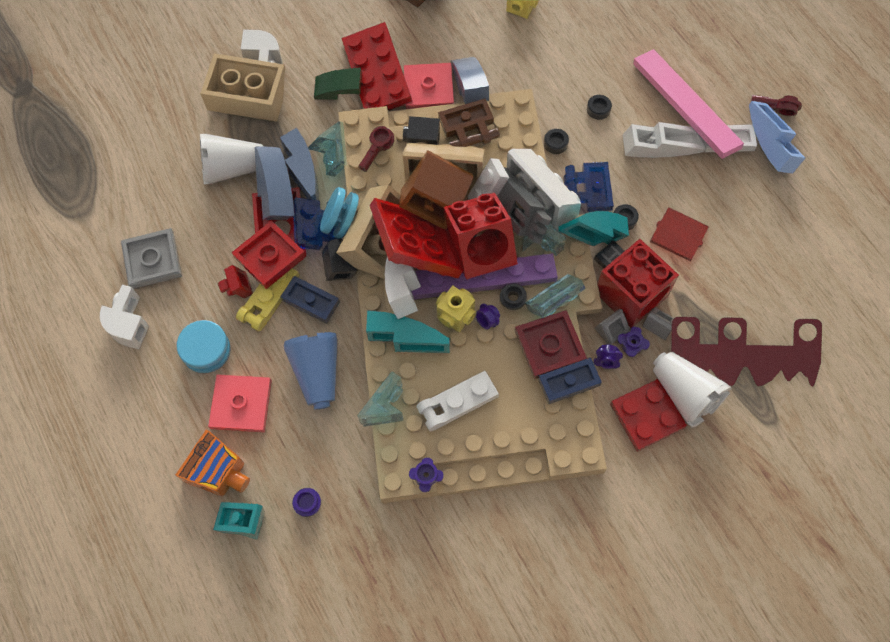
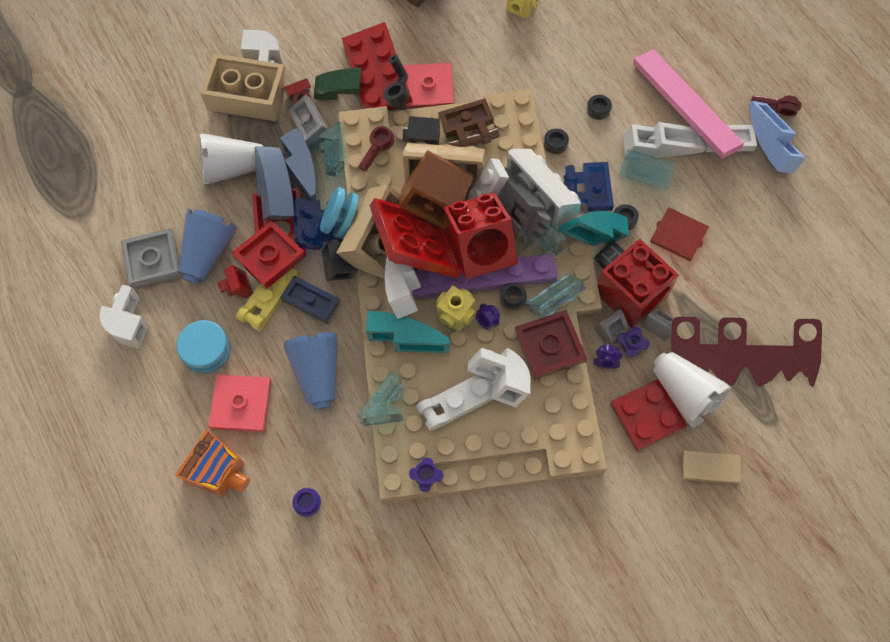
(202, 244): none -> medium blue cone
(240, 519): teal slope -> none
(297, 89): none -> red tile
(307, 119): none -> light grey plate
(397, 93): none -> black plate
(470, 79): sand blue slope -> none
(508, 374): none -> white brick
(569, 380): dark blue plate -> none
(647, 169): none -> clear light blue plate
(711, 467): none -> tan tile

